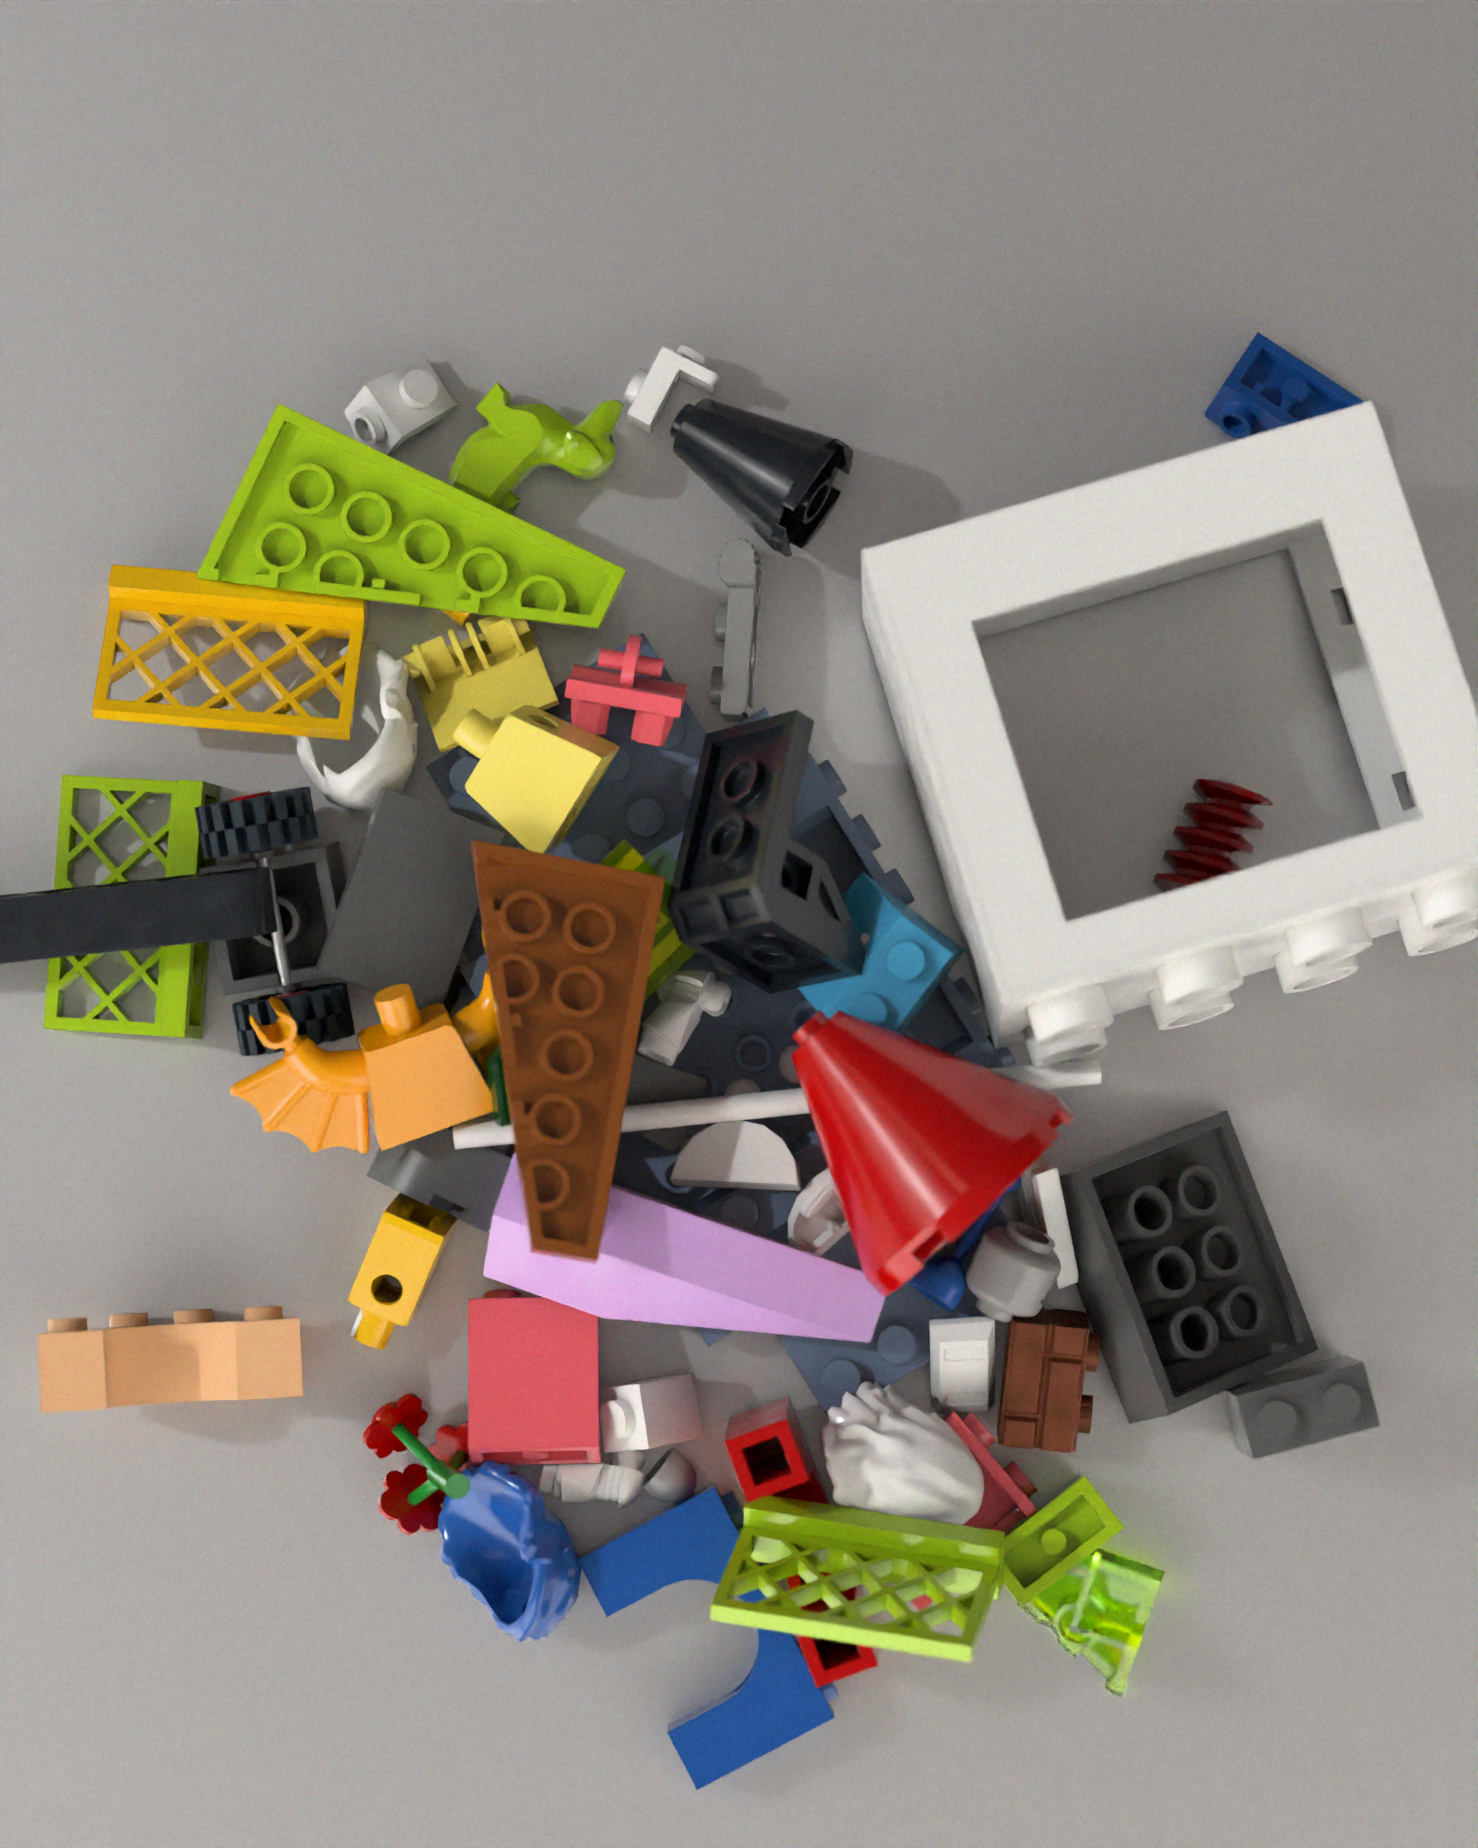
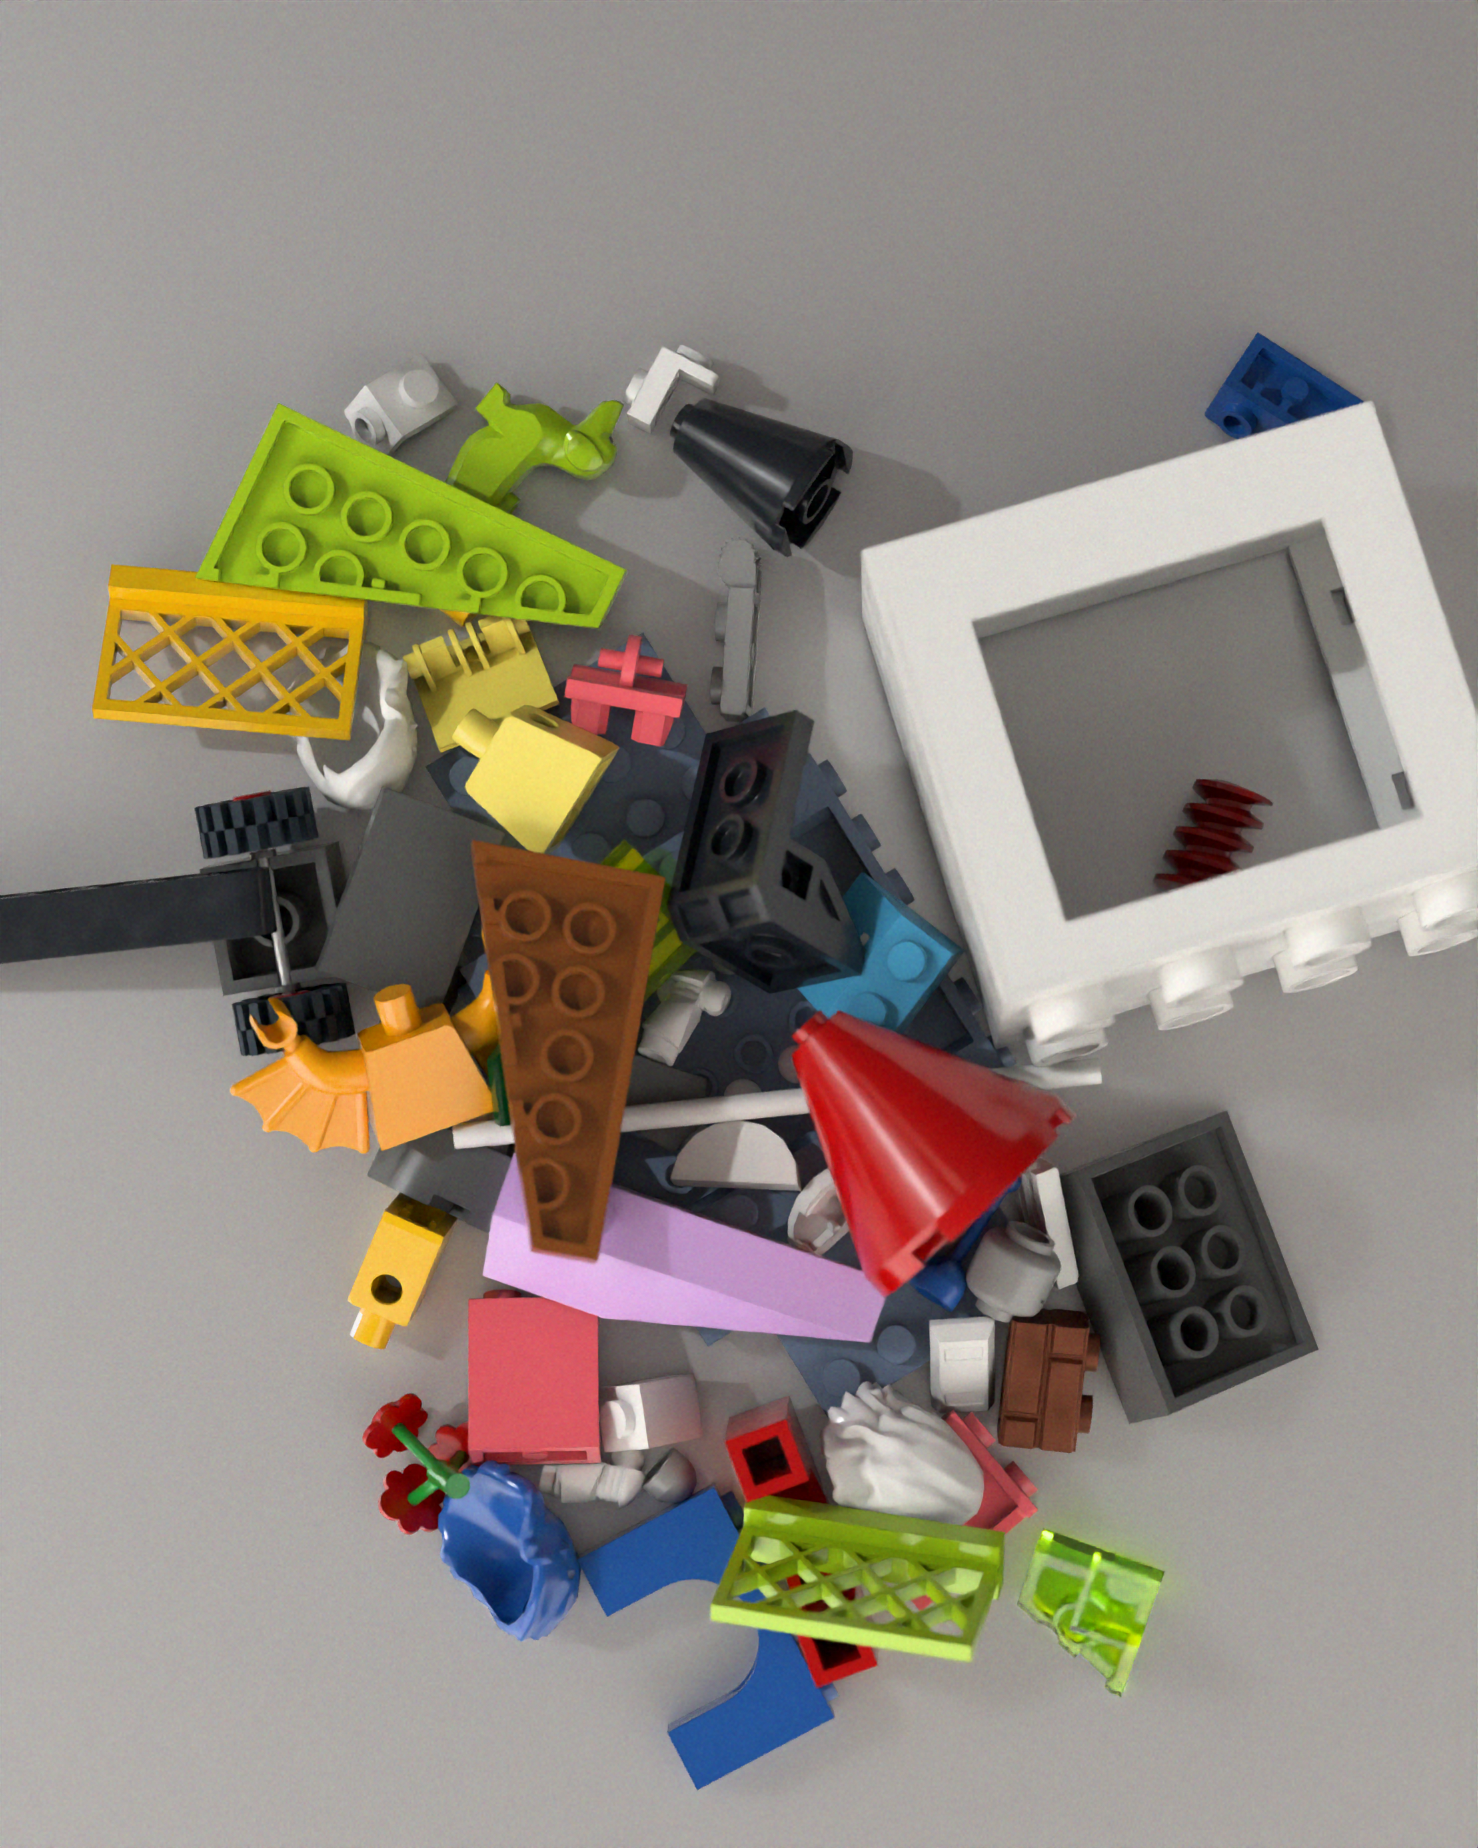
(169, 1360): light nougat brick -> none
(181, 967): lime fence -> none
(1056, 1539): lime panel -> none
(1300, 1407): dark grey brick -> none

